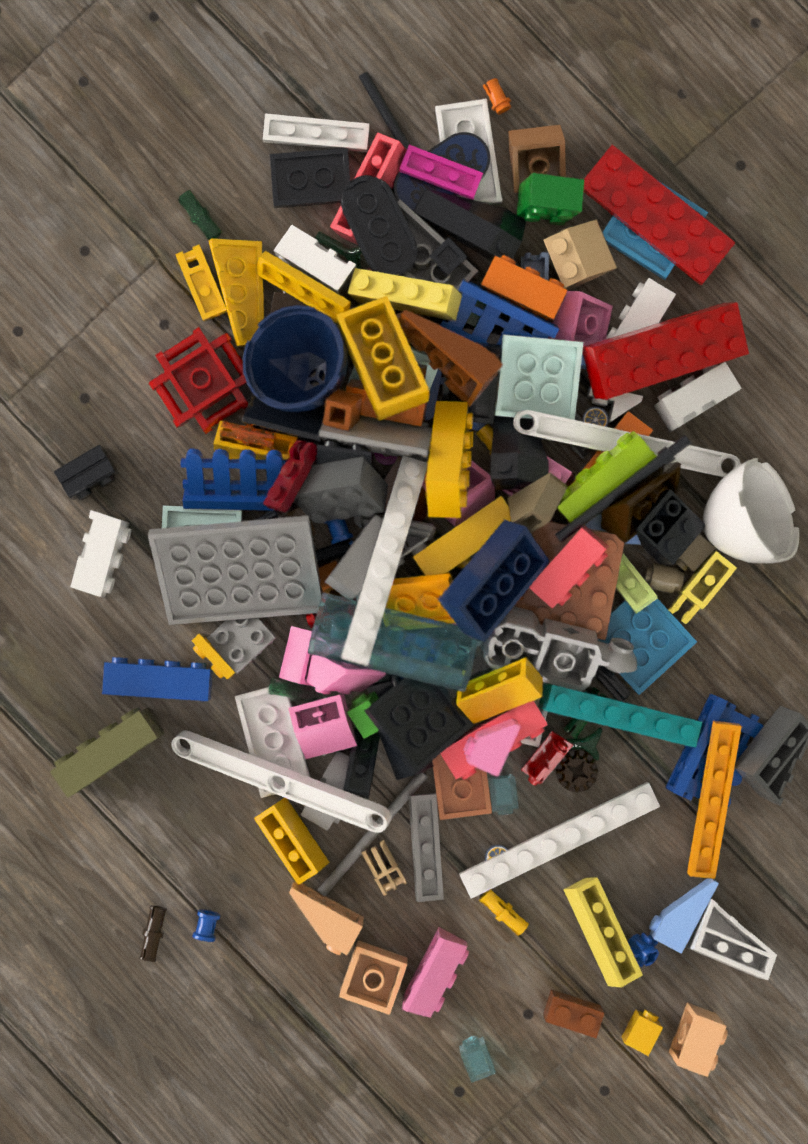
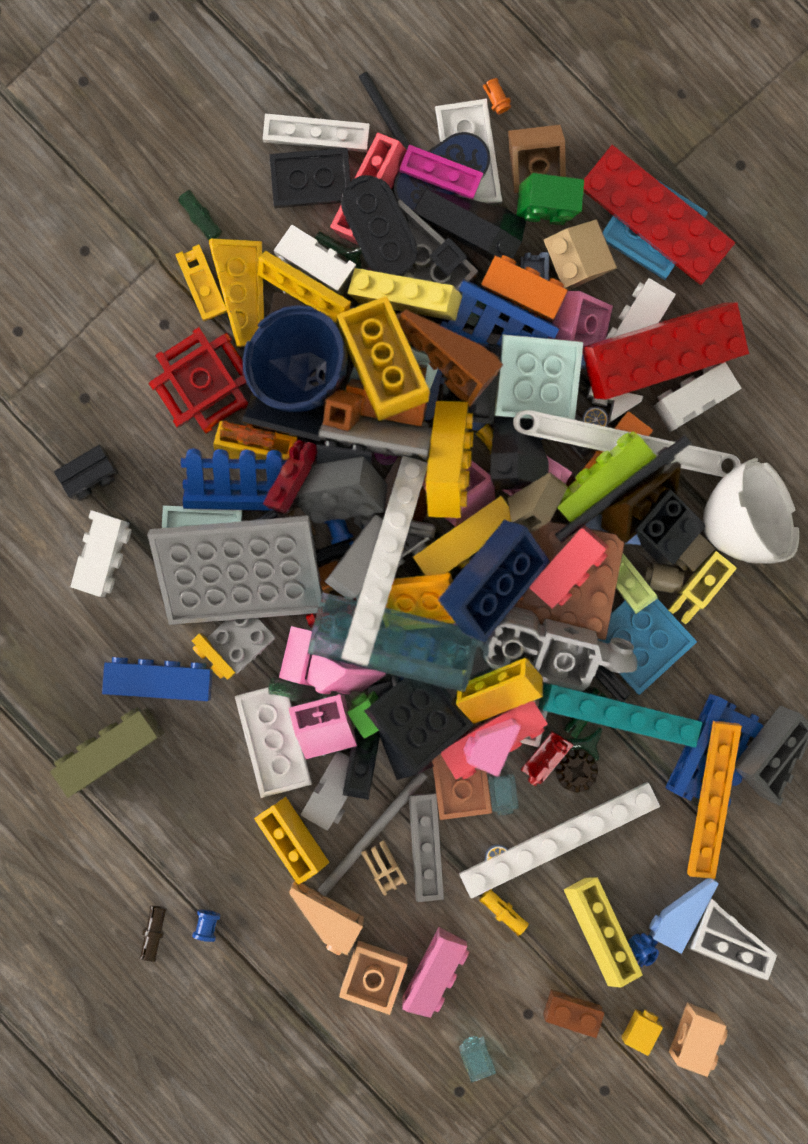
(297, 787): white beam -> none

